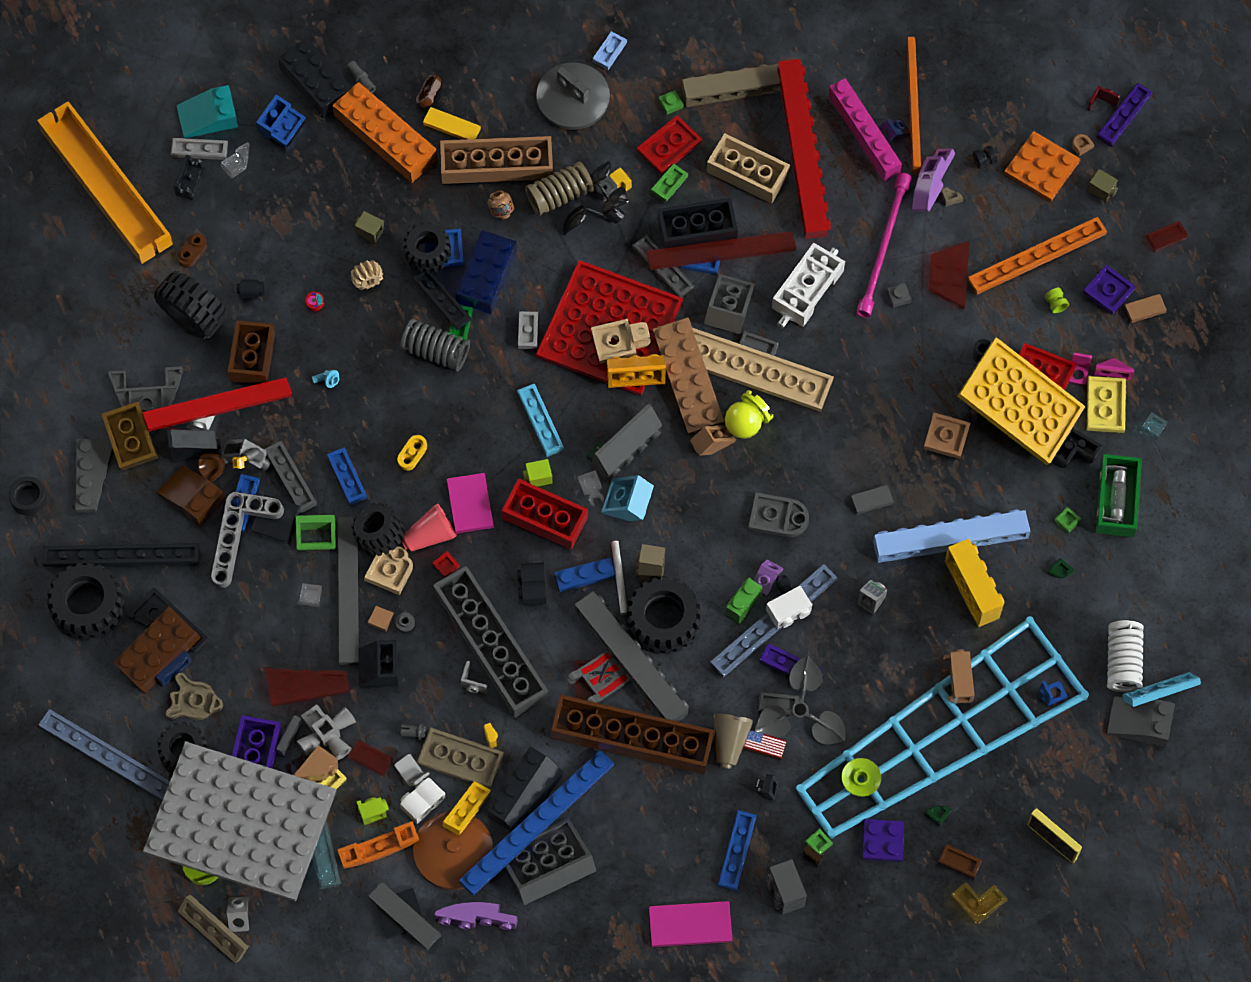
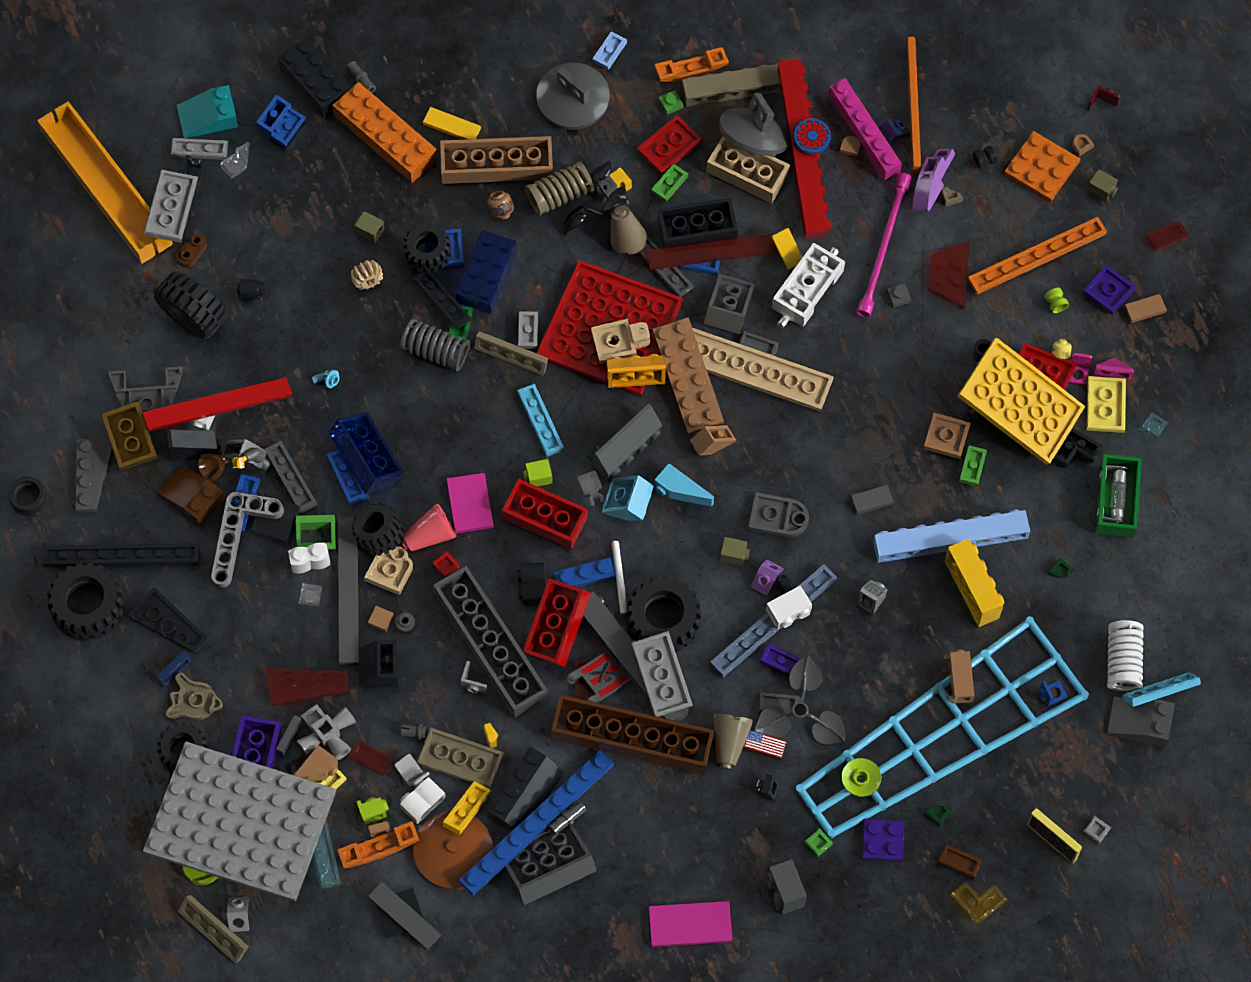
(104, 754): sand blue plate -> none
(156, 649): reddish brown brick -> none
(170, 206): none -> light grey tile
(251, 352): reddish brown brick -> none
(305, 558): none -> white brick
(314, 301): tile -> none
(366, 452): none -> clear blue brick
(379, 829): none -> medium nougat tile
(411, 453): yellow plate -> none
(428, 90): reddish brown plate -> none
(467, 914): medium lavender slope -> none
(511, 353): none -> dark tan plate
(556, 622): none -> red brick
(567, 818): none -> dark grey pin
(626, 231): none -> dark tan cone
(650, 563): dark tan brick -> none
(661, 674): none -> light grey tile
(680, 487): none -> medium azure slope
(693, 67): none -> orange slope
(734, 551): none -> olive brick
(737, 850): blue tile -> none
(743, 600): bright green brick -> none
(745, 417): neon yellow tile -> none
(755, 128): none -> dark grey bracket
(787, 248): none -> yellow tile
(812, 136): none -> tile
(812, 856): dark brown tile -> none
(850, 146): none -> medium nougat tile
(973, 466): none -> bright green plate
(1062, 349): none -> light yellow piece
(1067, 520): bright green tile -> none
(1096, 830): none -> light grey tile
(1124, 114): dark purple tile -> none

